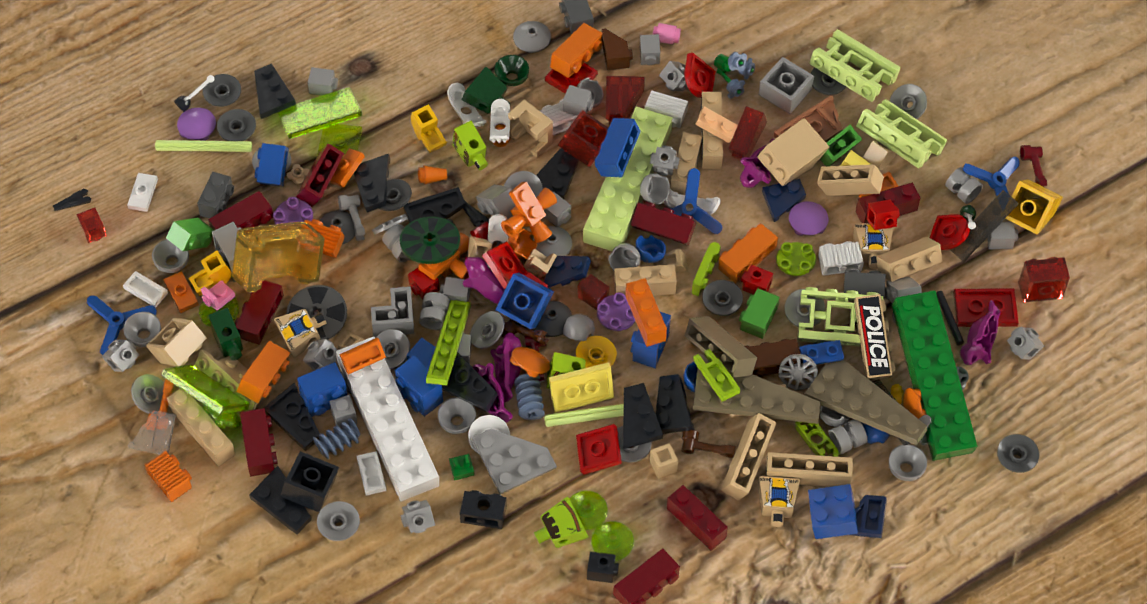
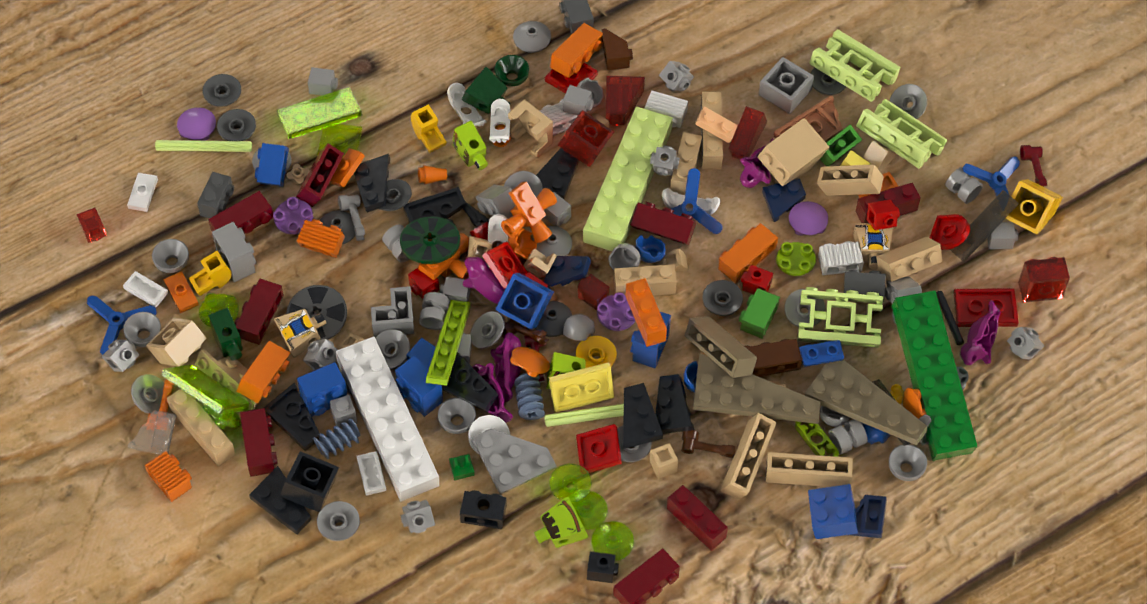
(73, 200): black piece -> none
(184, 102): hinge -> none
(190, 234): bright green brick -> none
(217, 295): bright pink bracket -> none
(271, 92): black wing -> none
(276, 253): clear yellow windscreen -> none
(362, 355): orange plate -> none
(387, 225): light grey wheel -> none
(570, 474): none -> clear neon green dish
(617, 147): blue brick -> none
(649, 49): light grey brick -> none
(655, 188): light grey hair -> none
(667, 33): bright pink brick -> none
(698, 75): red tile -> none
(706, 267): lime hinge -> none
(717, 375): lime hinge -> none
(731, 63): sand blue plant -> none
(777, 497): torso -> none
(798, 372): light grey wheel -> none
(873, 337): brick -> none
(970, 214): dark green hinge -> none
(1021, 446): dark grey dish -> none

